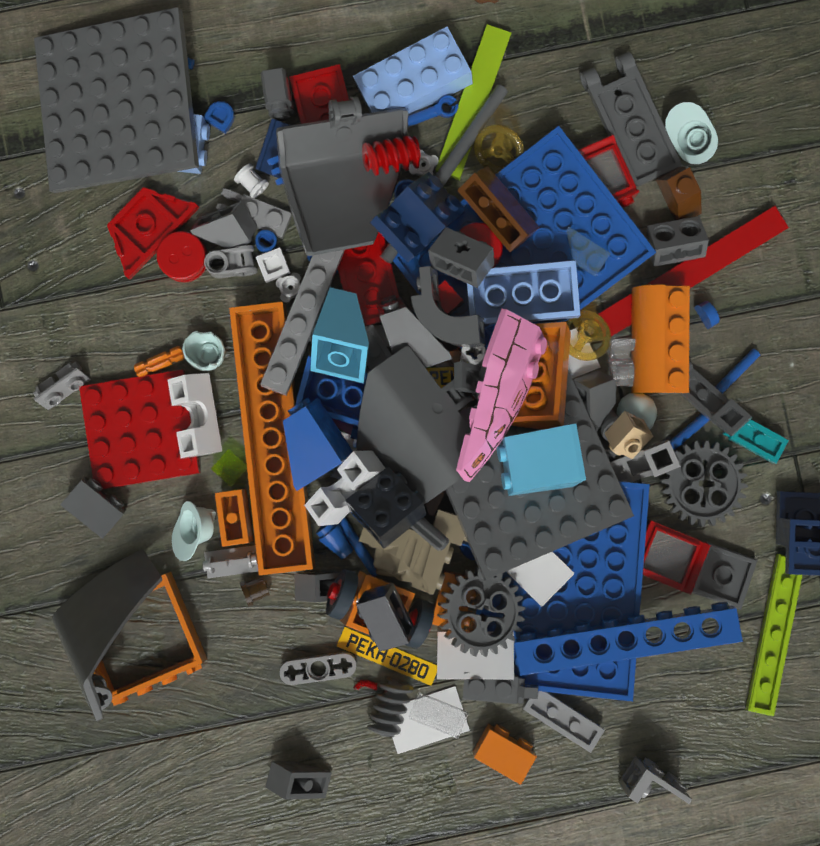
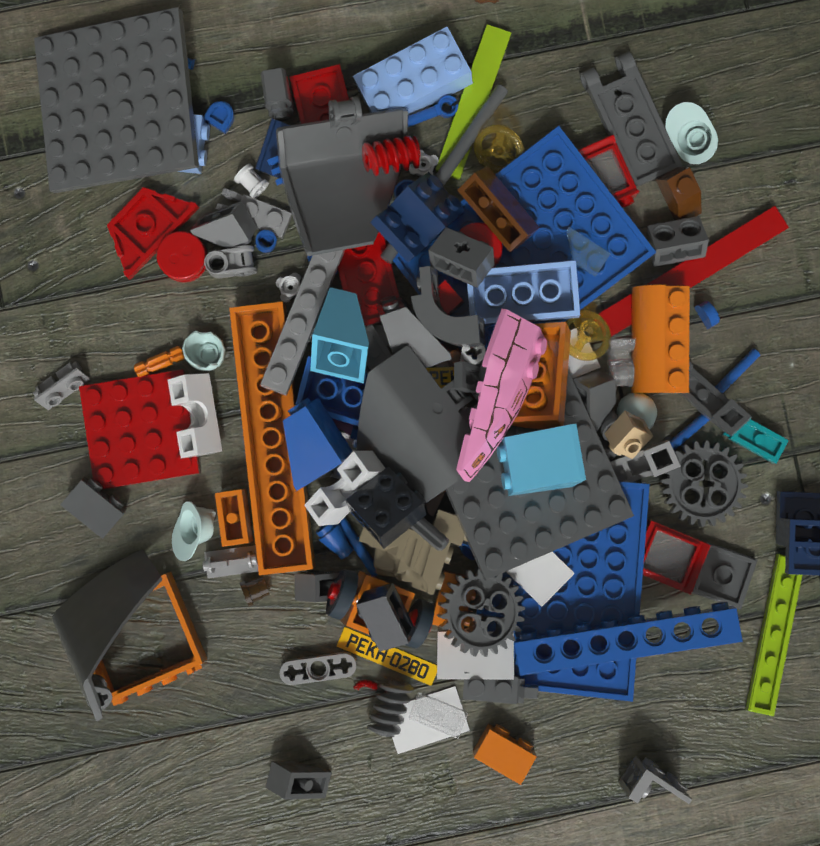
(229, 467): clear neon green plate -> none
(273, 265): white plate -> none
(564, 720): light grey plate -> none

